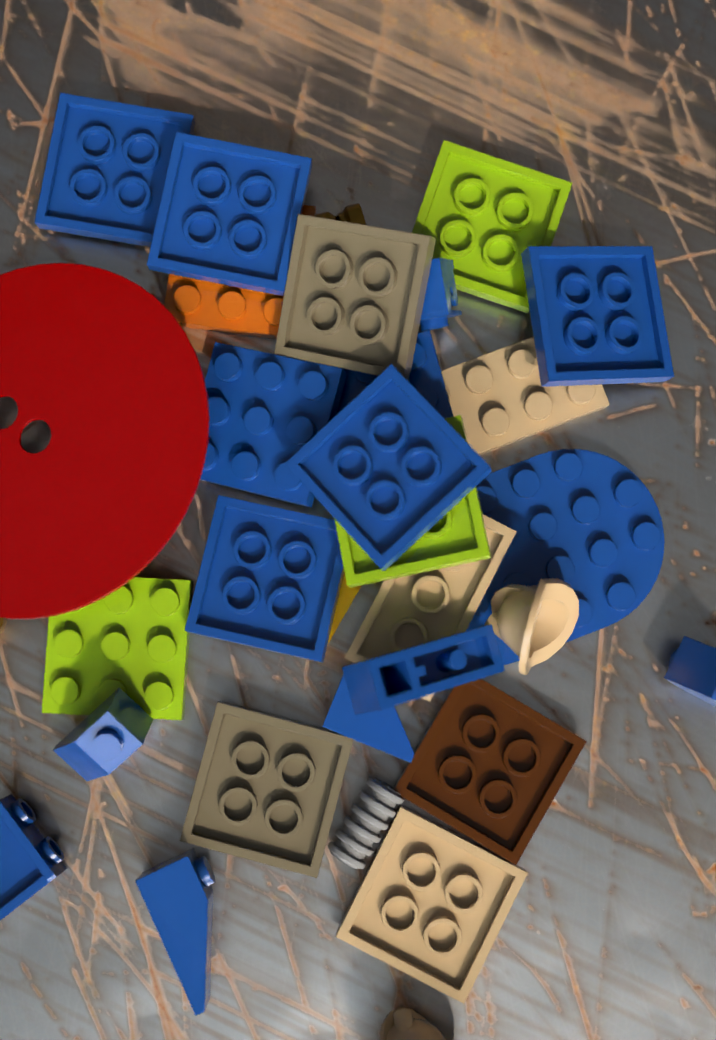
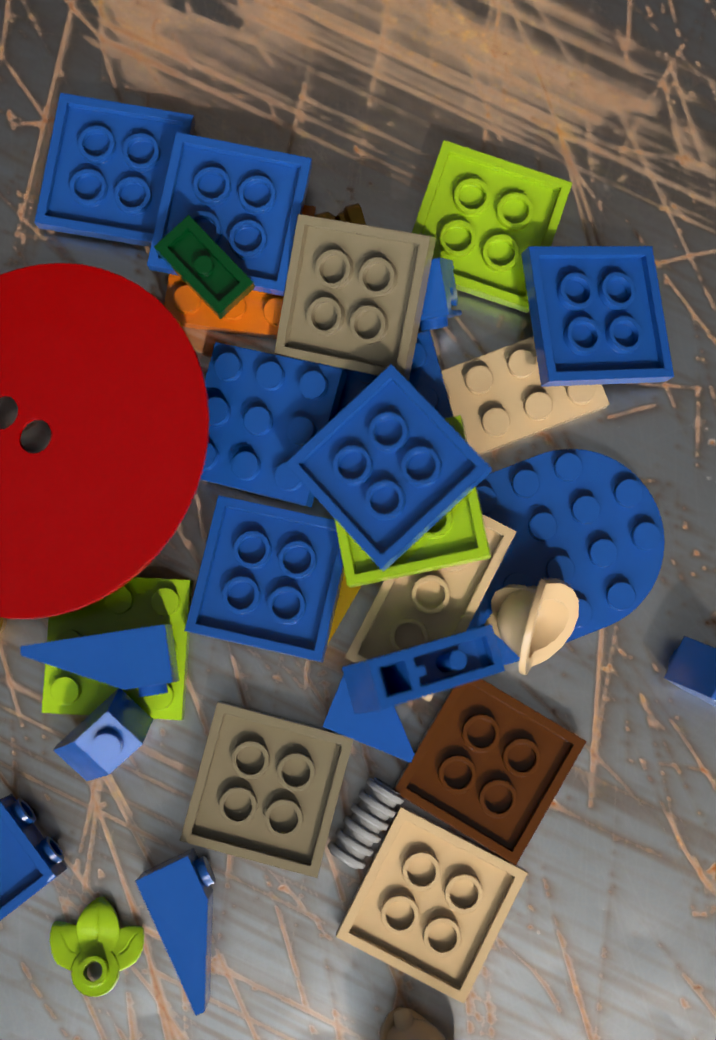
(96, 939): none -> lime plate
(121, 659): none -> blue slope
(204, 267): none -> dark green plate

